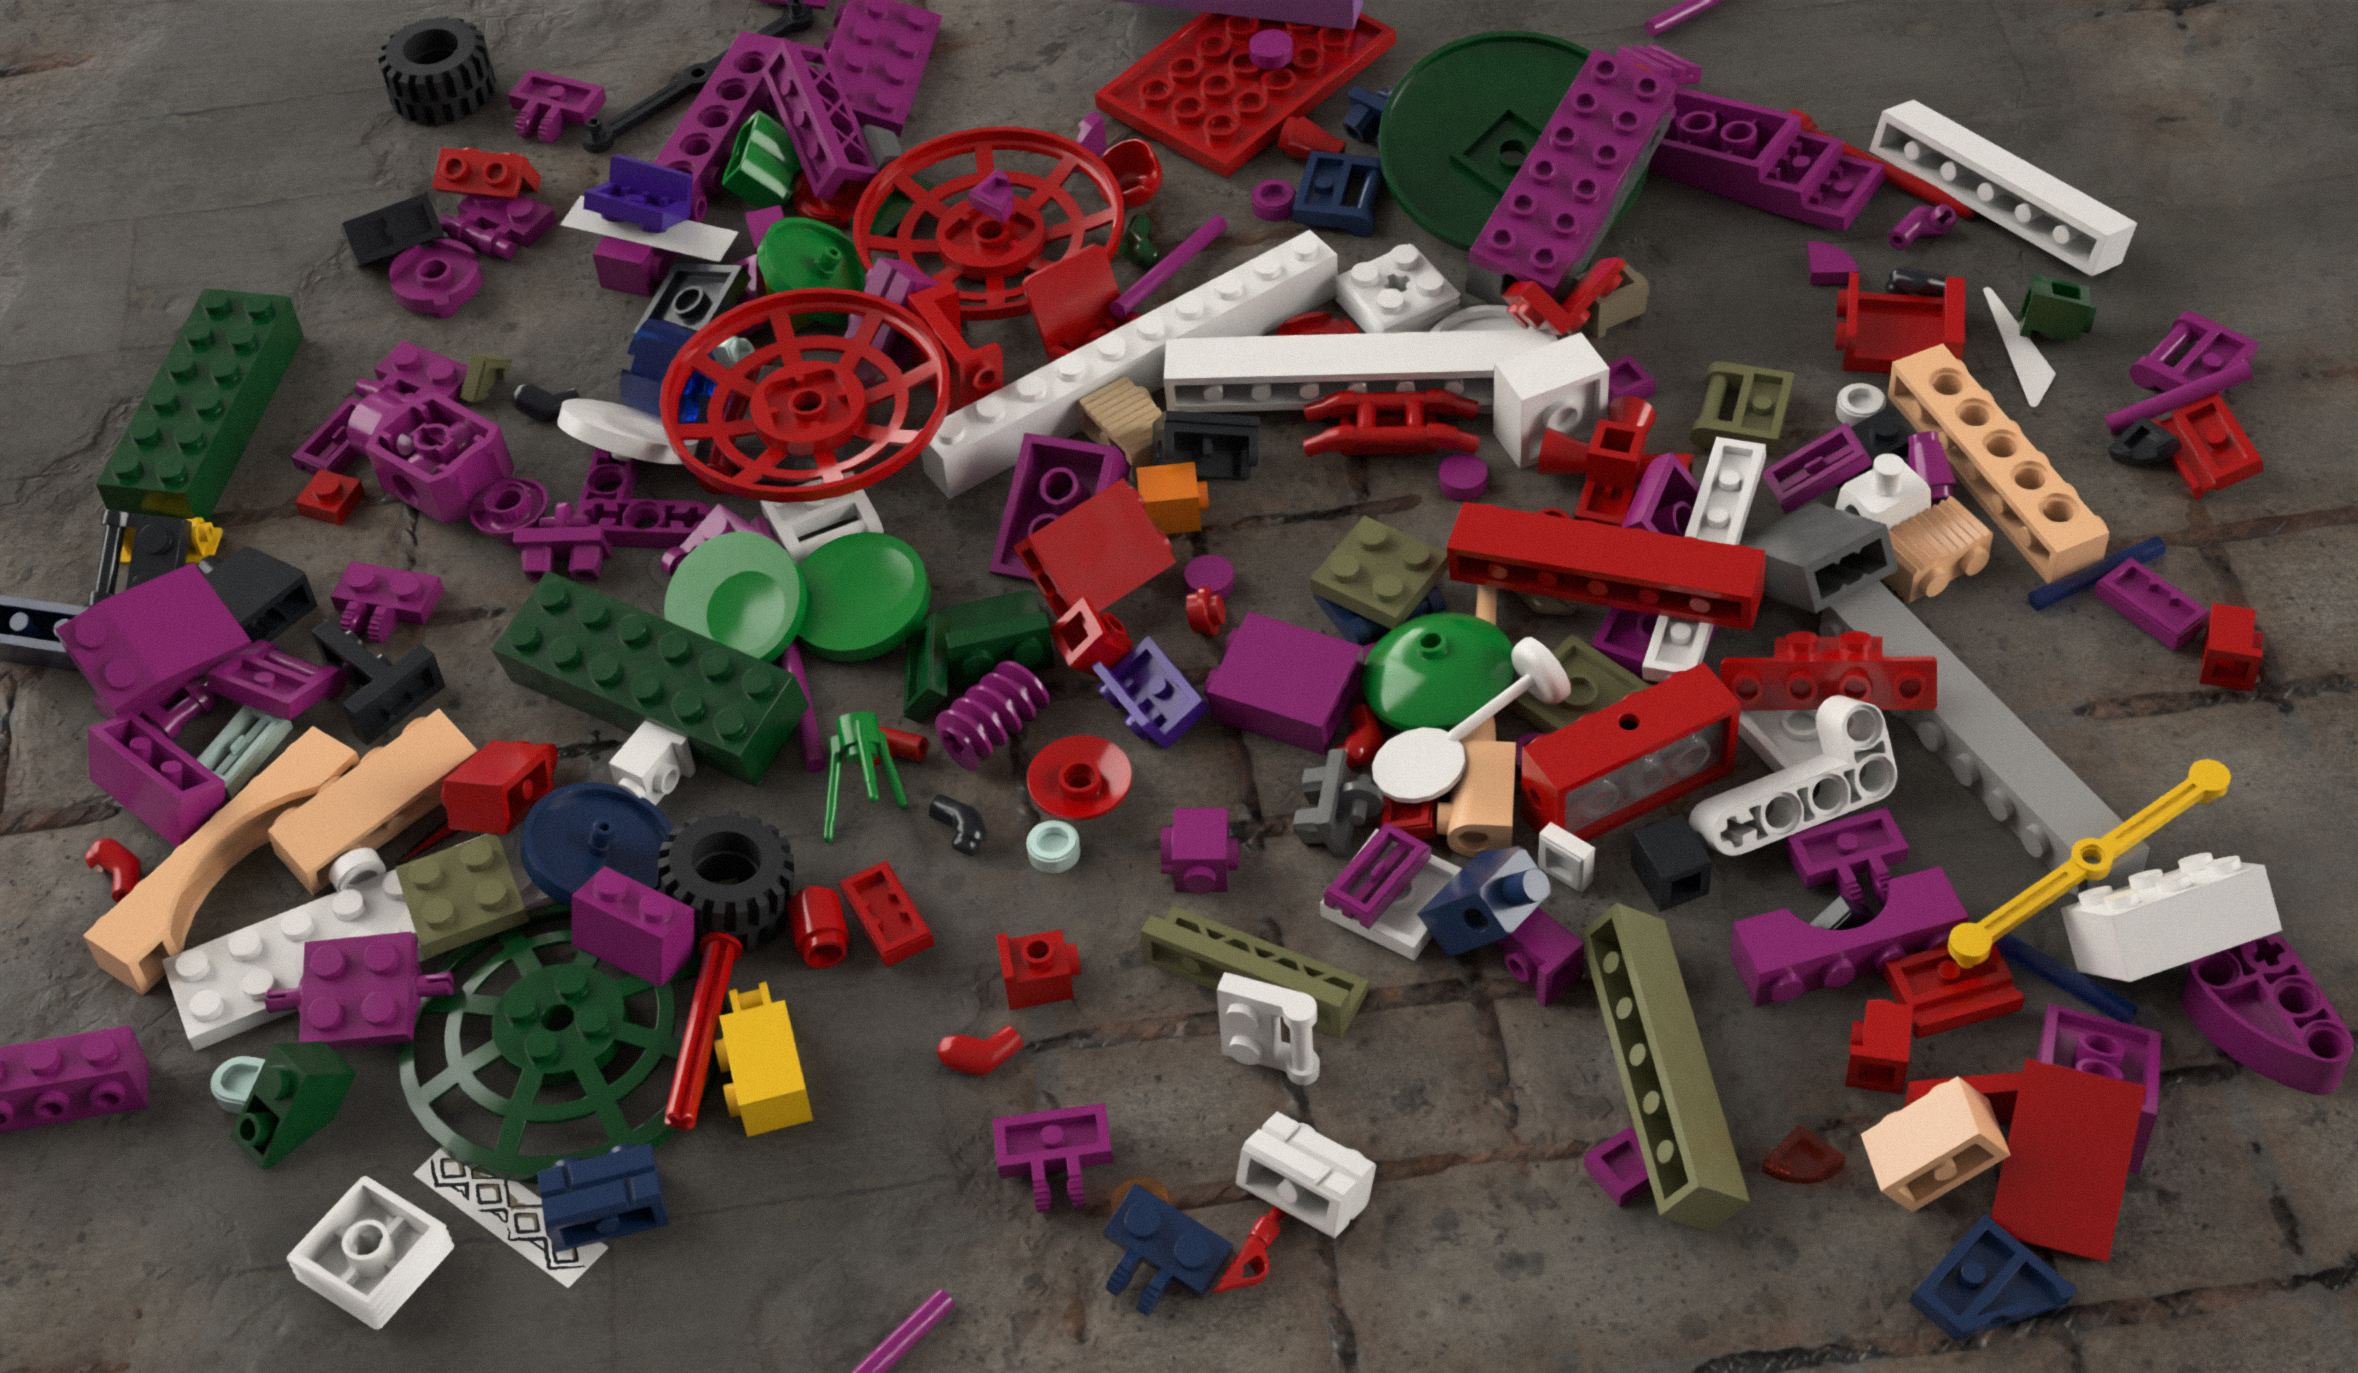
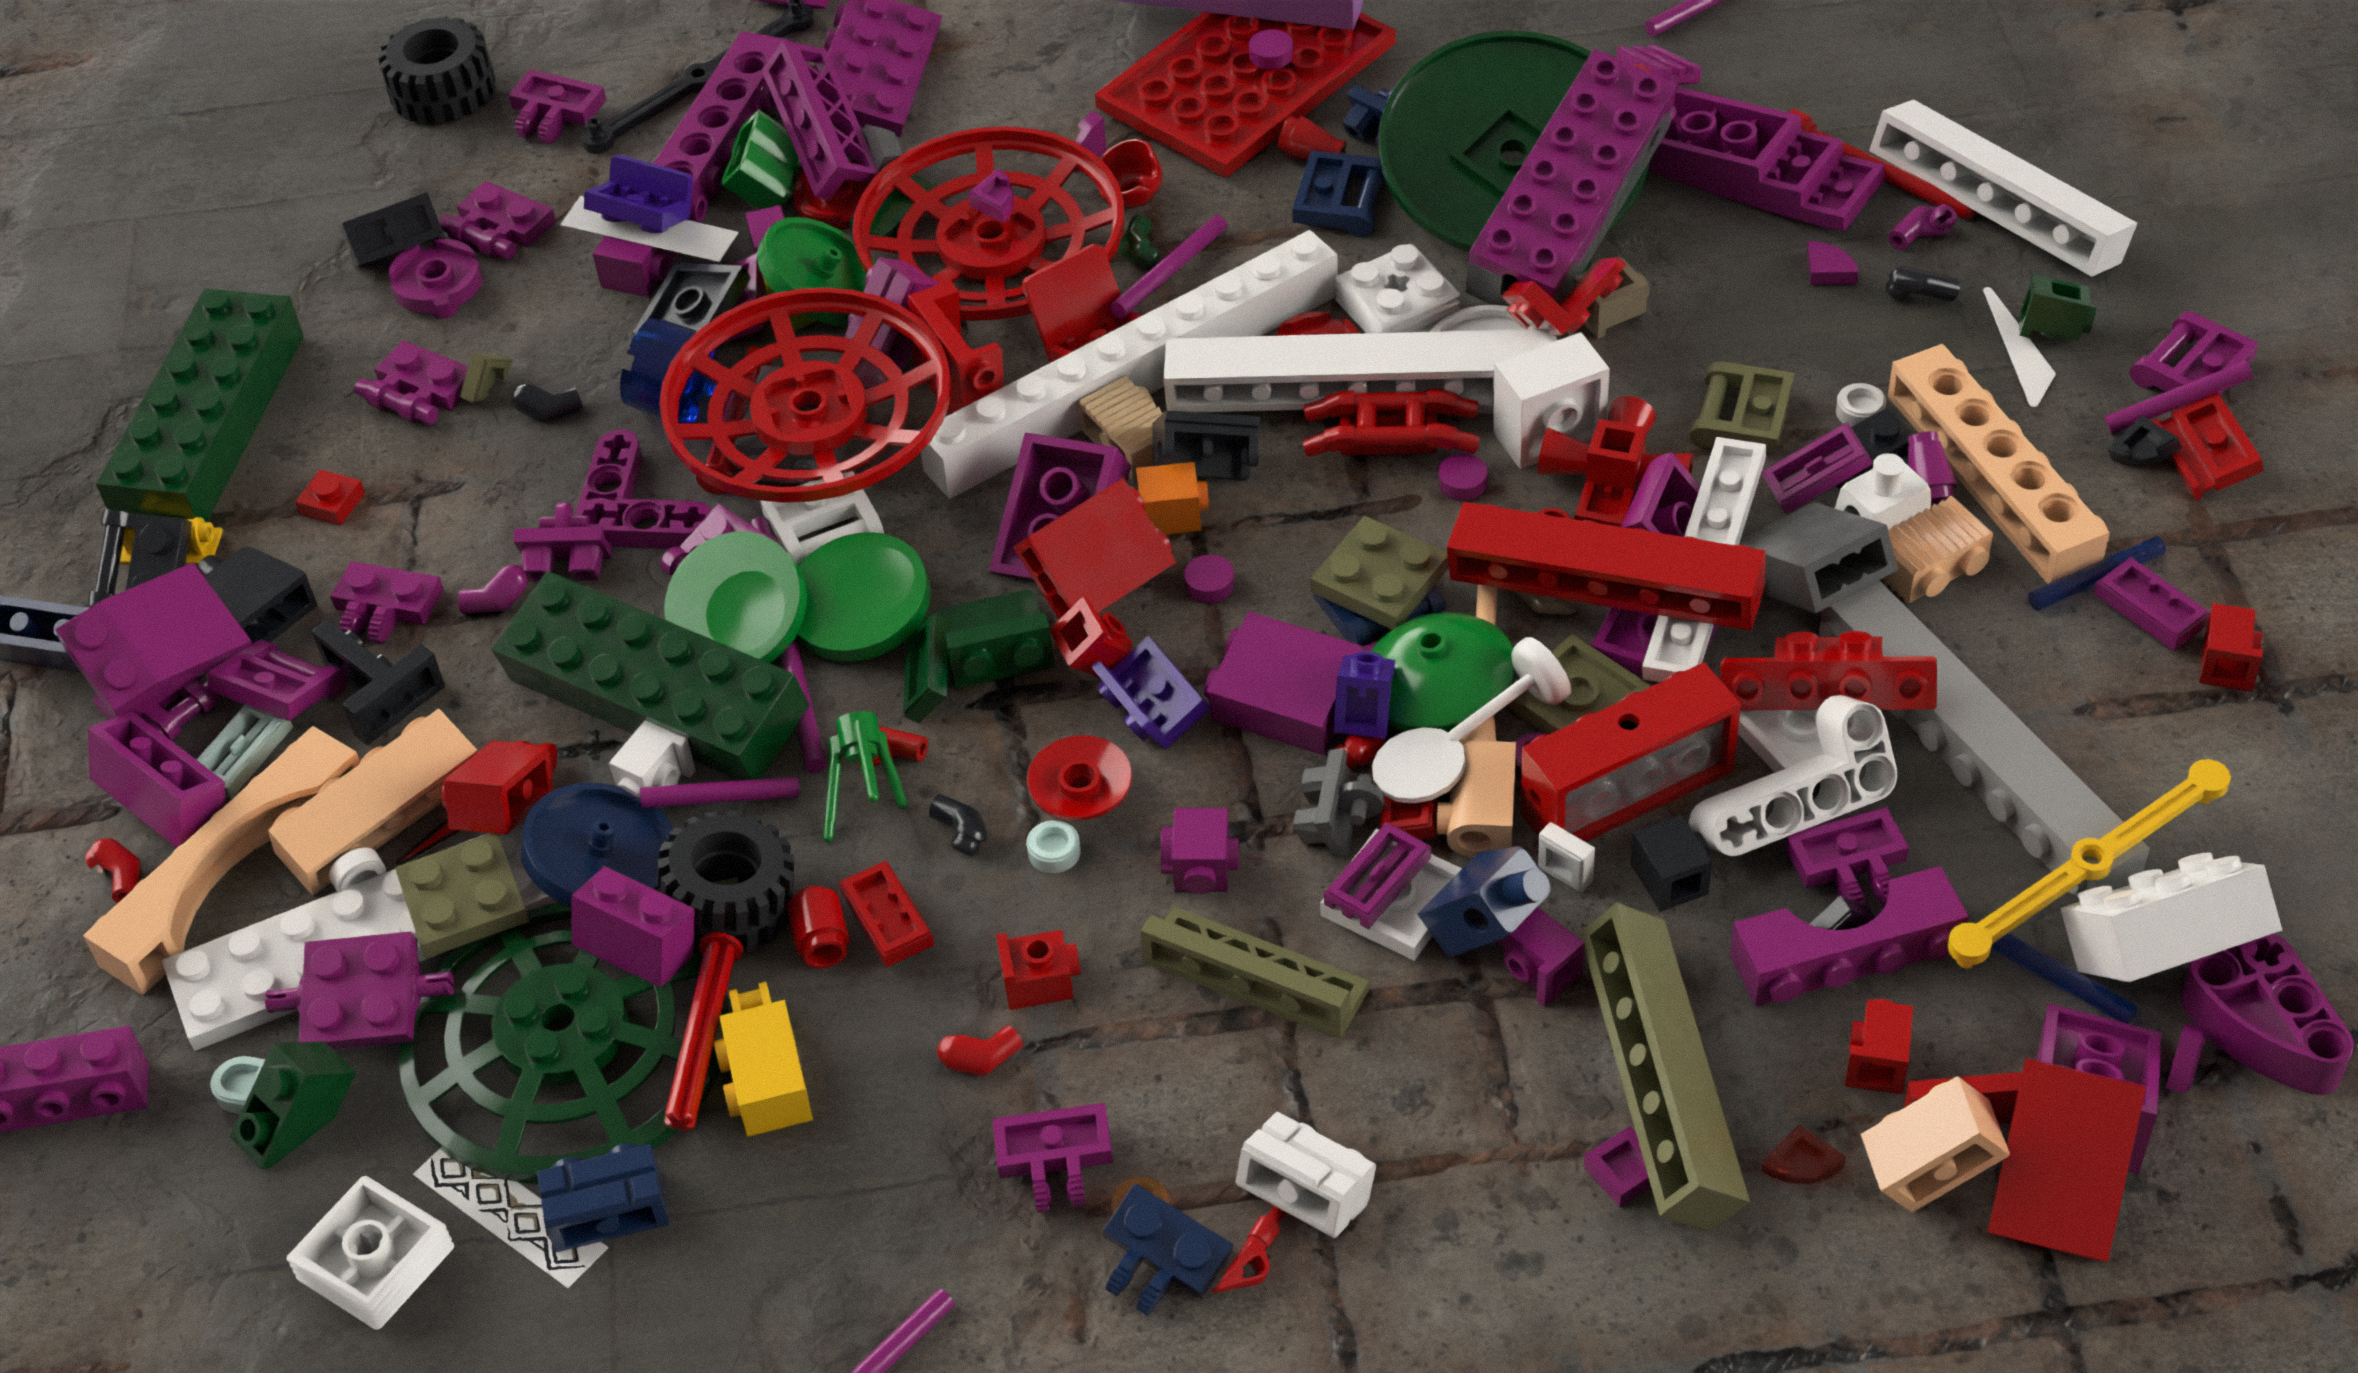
(338, 453): magenta tile -> none
(446, 463): magenta brick -> none
(484, 174): red bracket -> none
(497, 594): none -> magenta arm
(619, 430): white piece -> none
(719, 792): none -> magenta bar
(732, 351): light aqua tile -> none
(989, 712): magenta piece -> none
(1205, 611): red plate -> none
(1252, 1026): white plate -> none
(1273, 200): magenta tile -> none
(1363, 695): none -> dark purple bracket
(1629, 379): magenta tile -> none
(1895, 326): red panel -> none
(1951, 995): red plate -> none
(1989, 1284): dark blue wing -> none
(2186, 1058): none -> magenta tile

